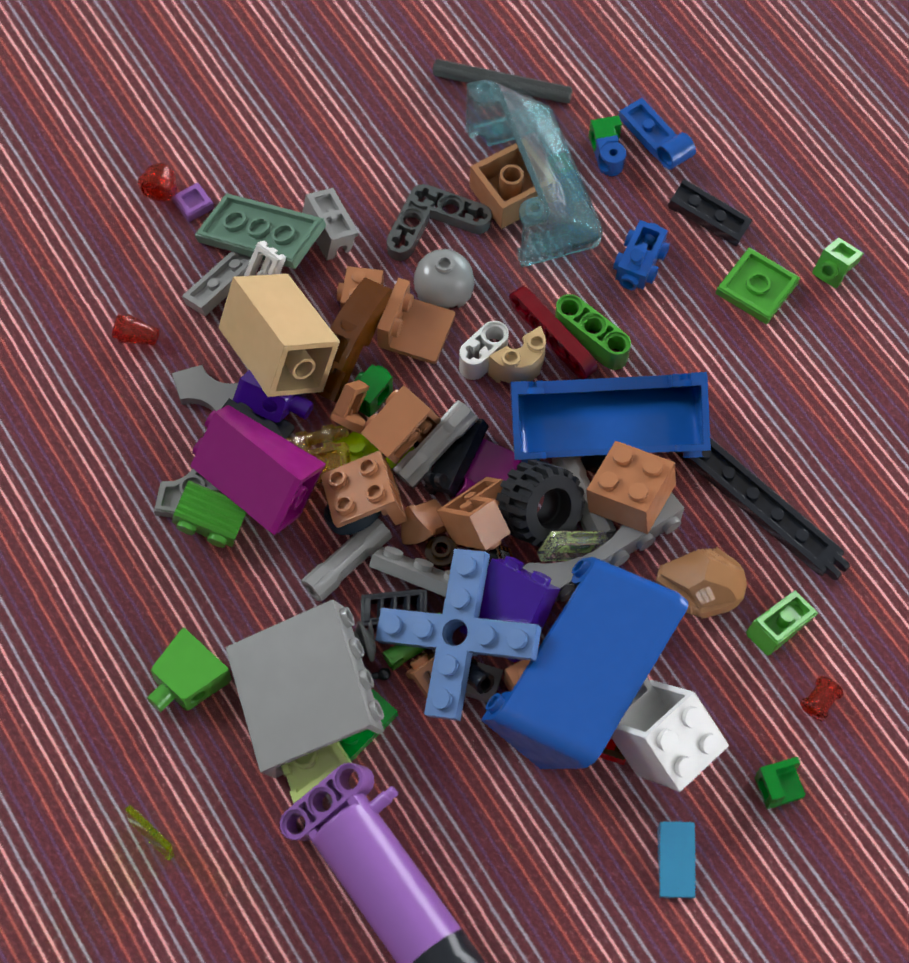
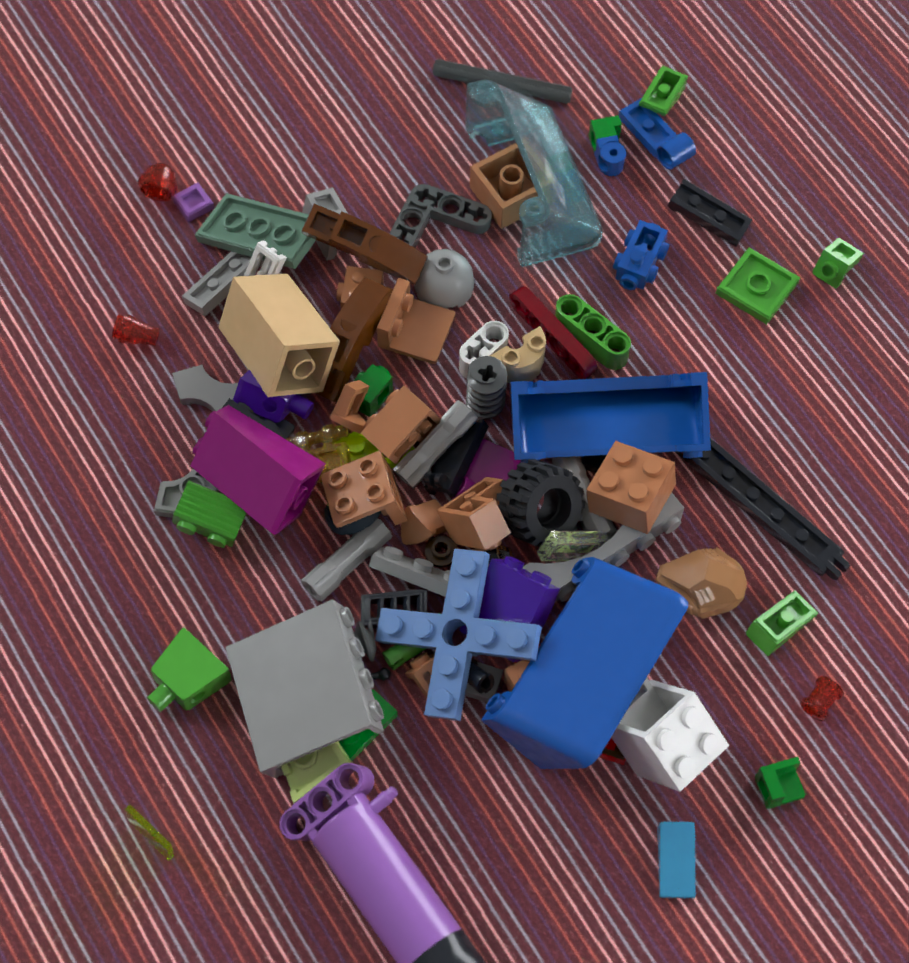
(366, 242): none -> reddish brown slope
(486, 387): none -> dark grey piece
(664, 91): none -> bright green slope

